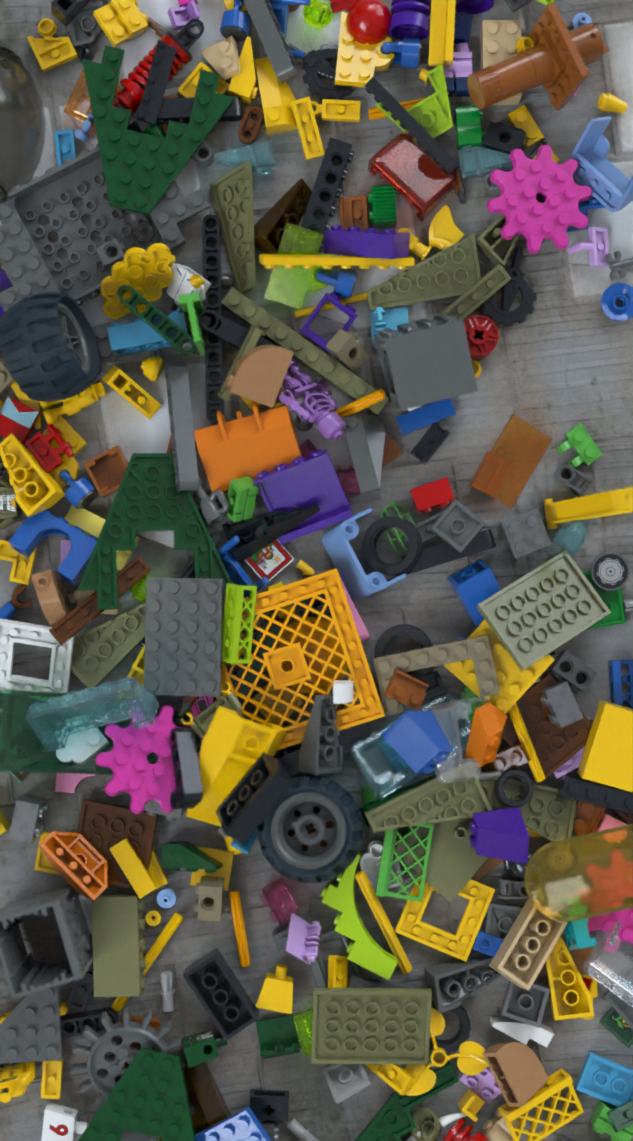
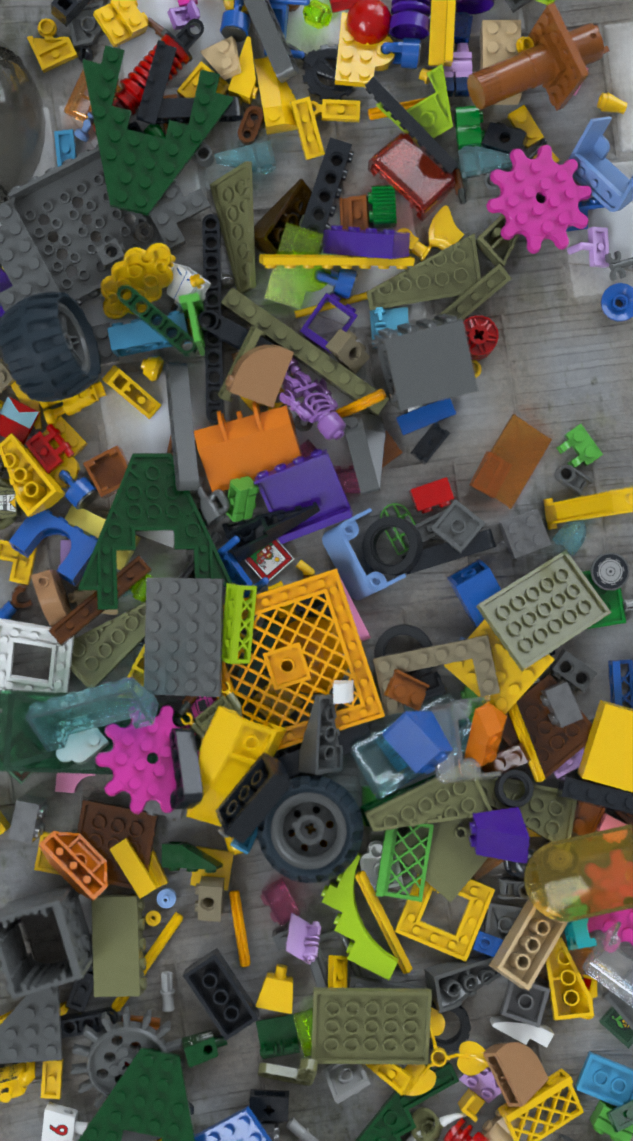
(205, 1097): dark brown wedge -> none
(302, 1076): none -> olive beam
(509, 292): black bar -> none
(580, 19): light blue tile -> none

